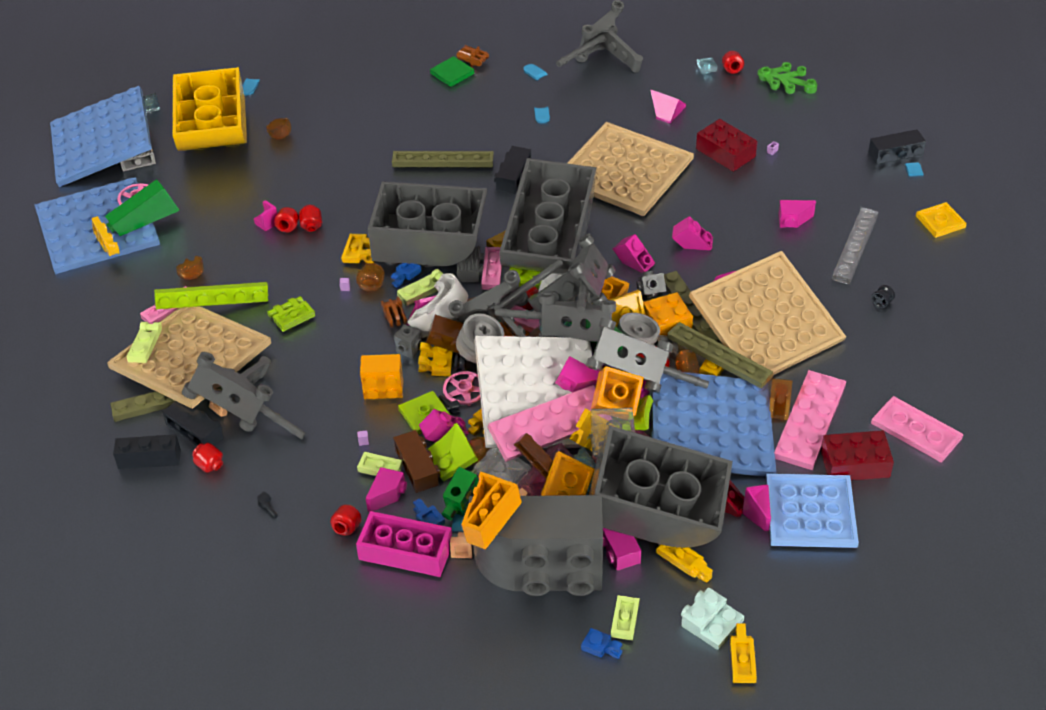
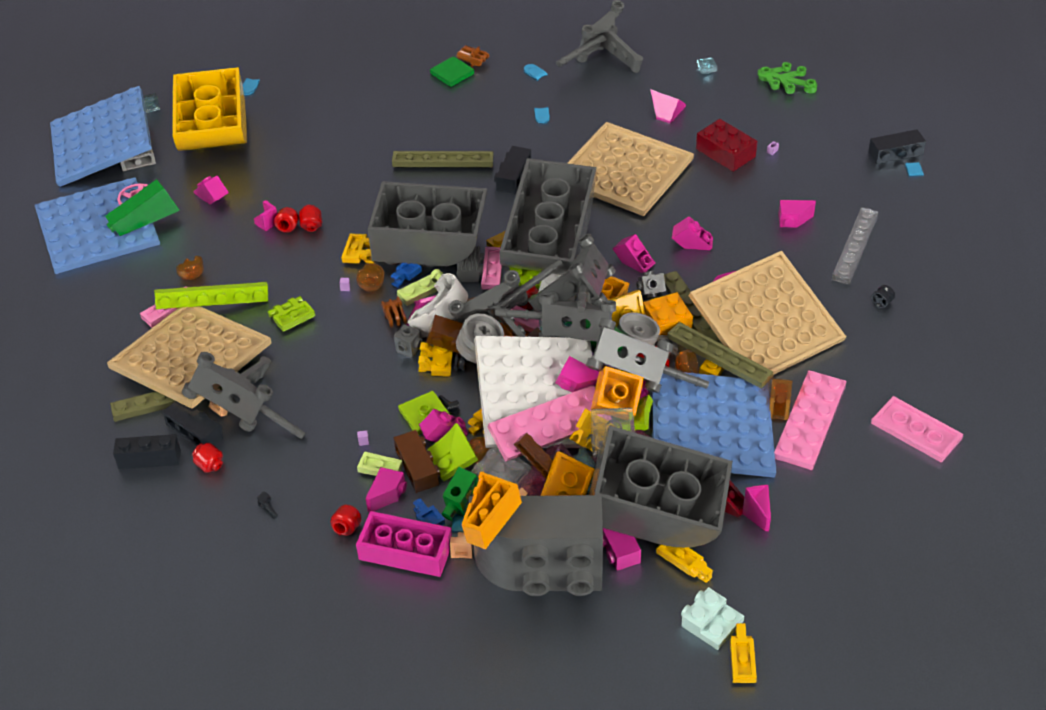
(104, 237): yellow hinge -> none
(144, 342): yellowish green plate -> none
(211, 189): none -> dark pink slope
(279, 128): clear orange hair -> none
(381, 376): light orange brick -> none
(463, 387): bright pink wheel -> none
(600, 643): blue plate -> none
(625, 617): yellowish green plate -> none
(733, 62): red head -> none
(812, 510): light blue plate -> none
(858, 455): dark red brick -> none
(941, 219): yellow tile -> none

